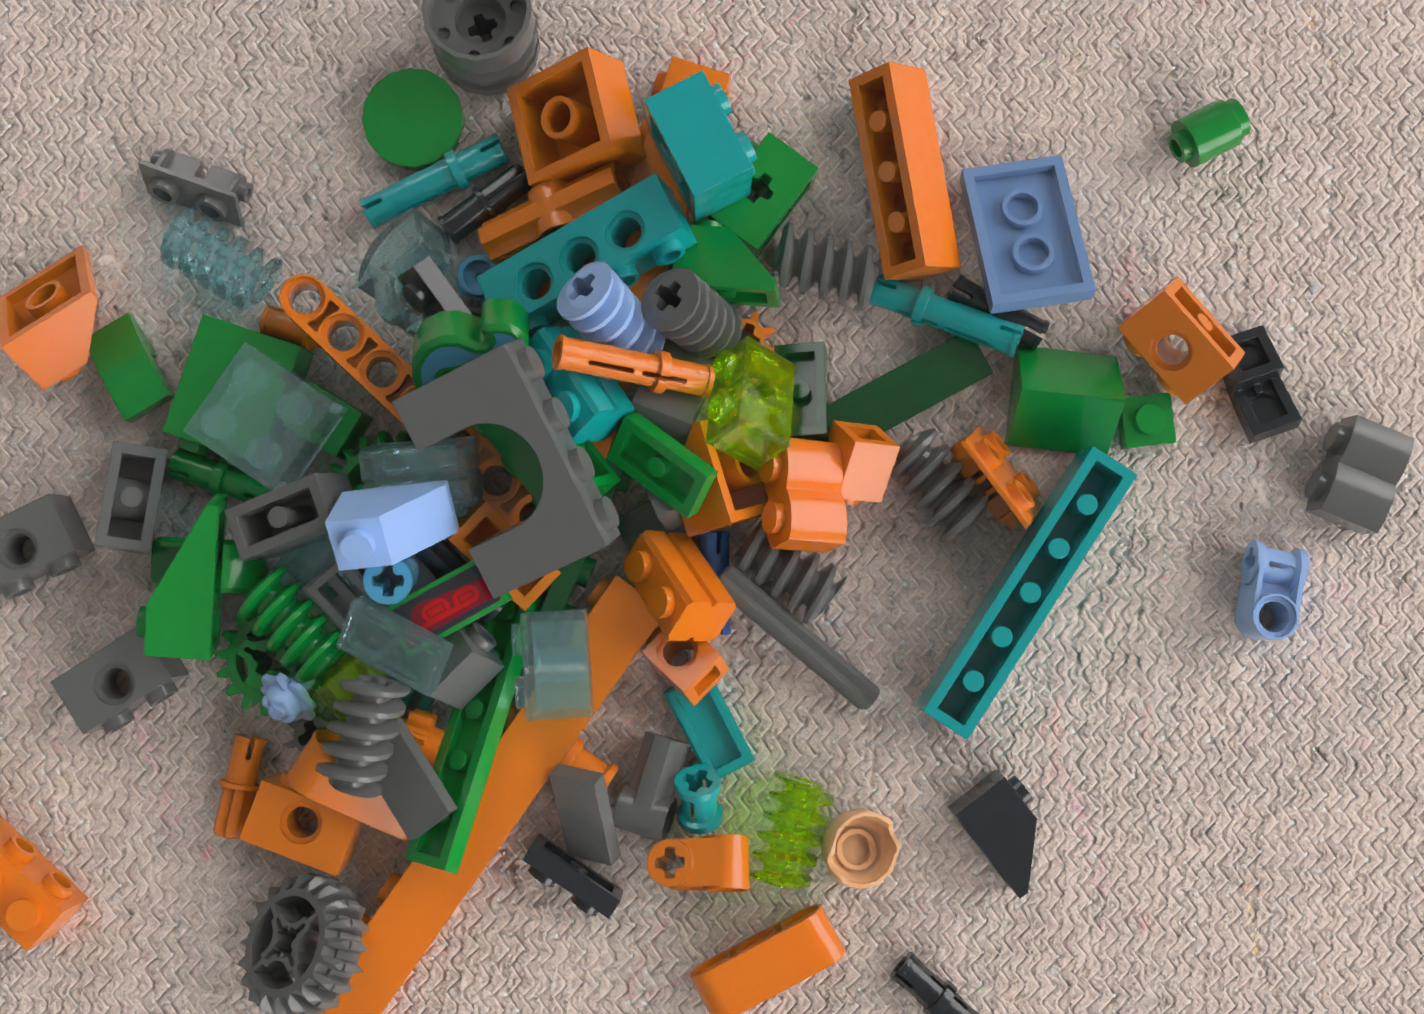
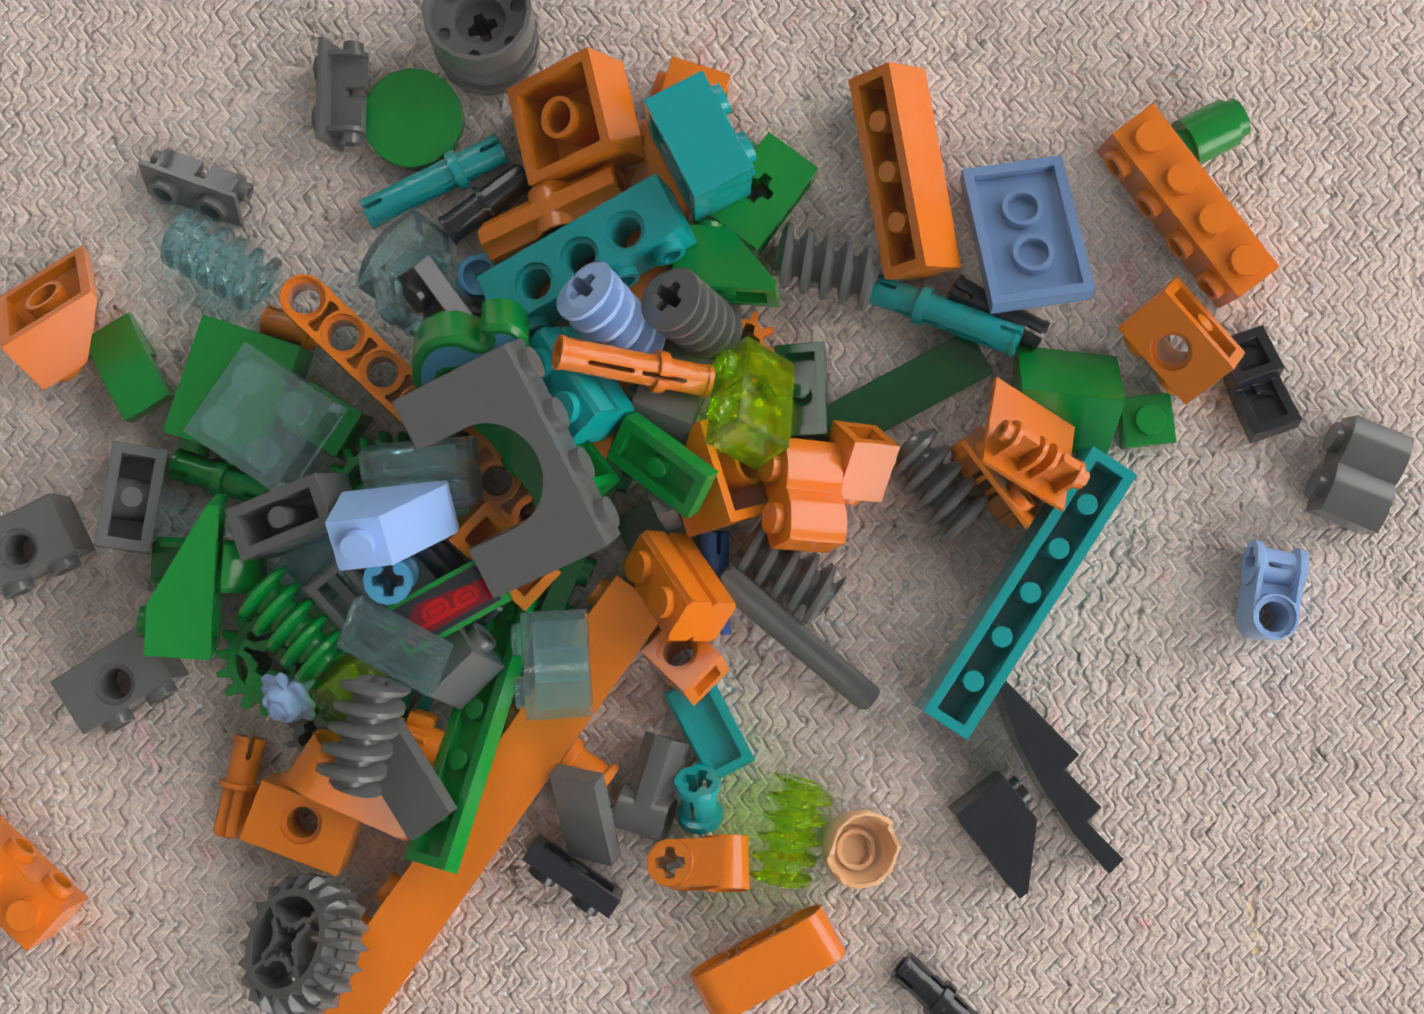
(337, 116): none -> dark grey hinge
(1031, 446): none -> orange hinge
(1045, 760): none -> black slope
(1186, 207): none -> orange brick

